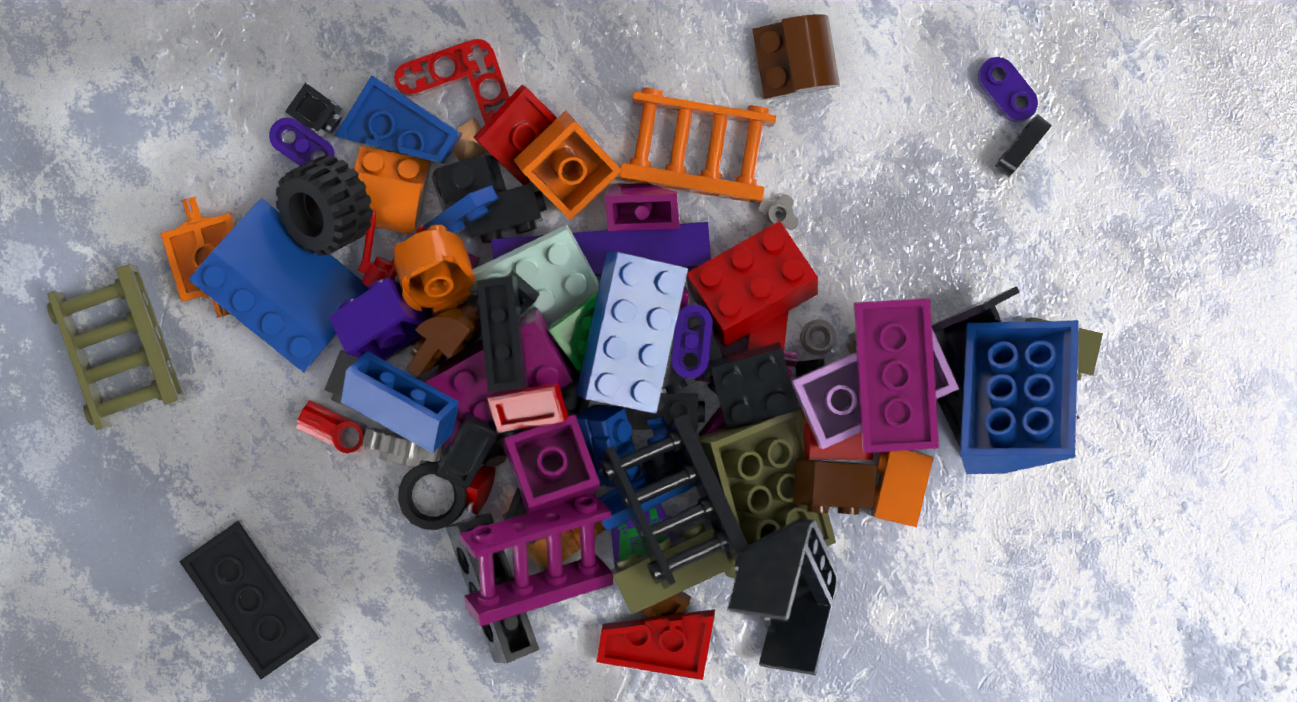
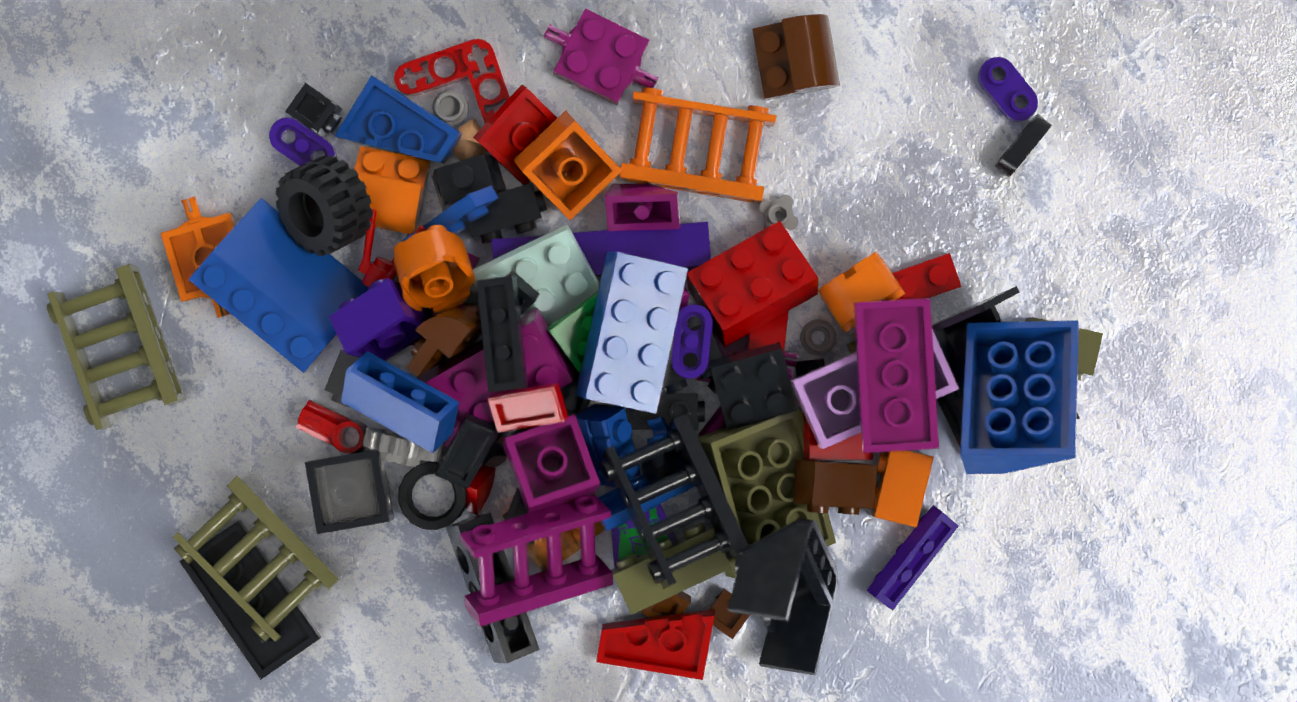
(266, 525): none -> olive fence
(349, 491): none -> piece
(450, 107): none -> light grey plate
(601, 57): none -> magenta plate
(727, 621): none -> reddish brown plate
(864, 282): none -> orange brick
(912, 557): none -> dark purple plate
(928, 278): none -> red plate

